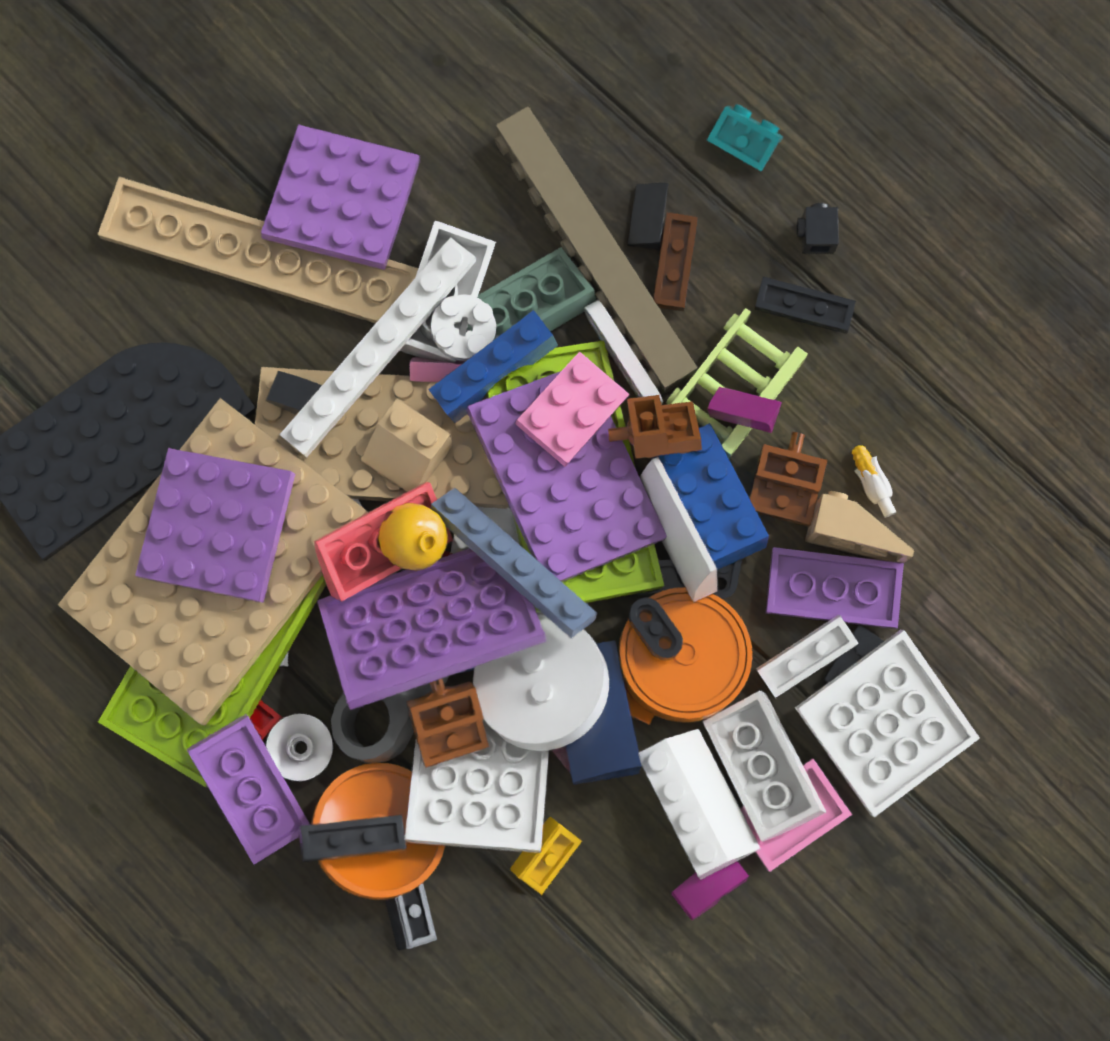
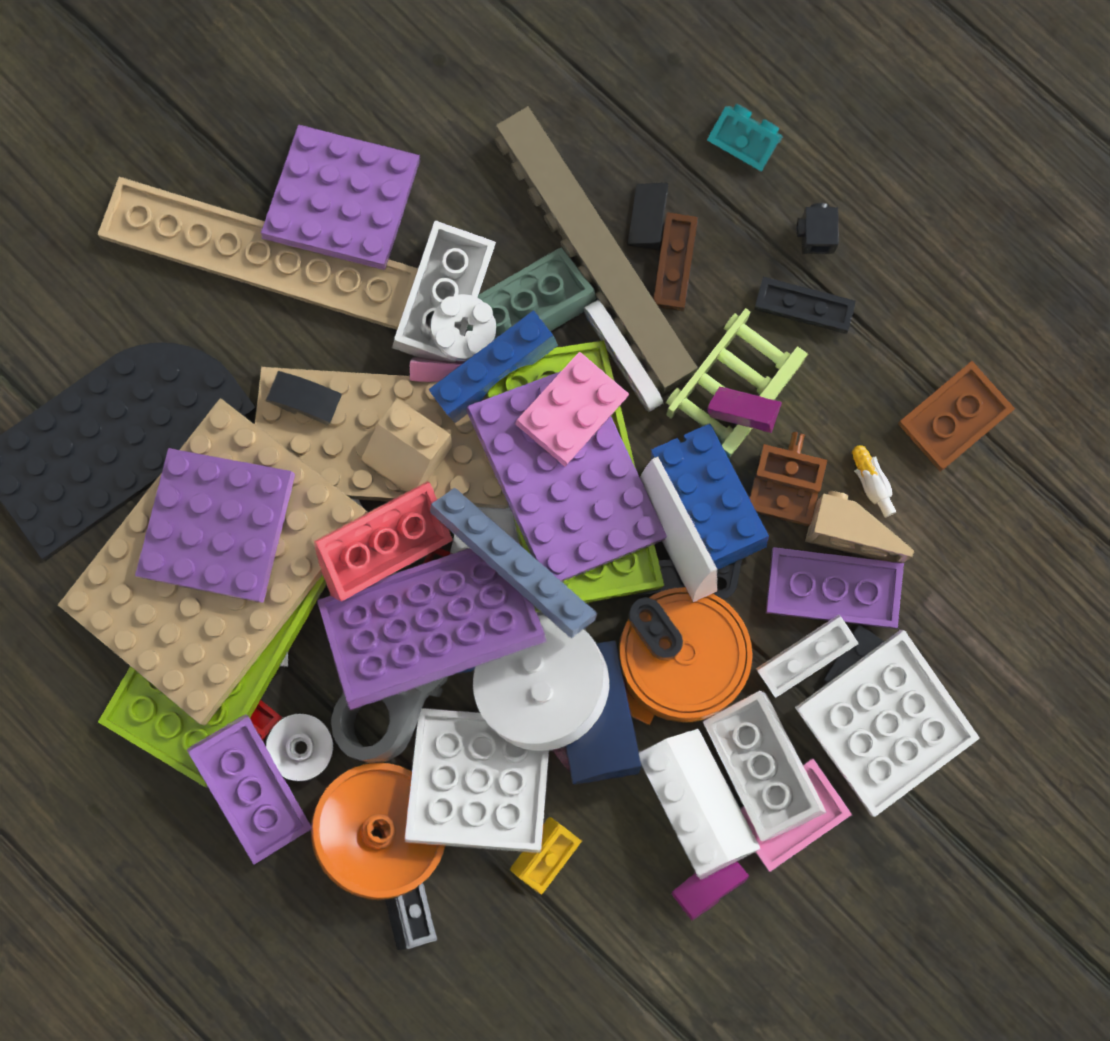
(352, 838): black plate -> none
(378, 347): white plate -> none
(413, 537): yellow cylinder -> none
(447, 722): dark orange plate -> none
(659, 428): dark orange plate -> none
(956, 416): none -> dark orange plate

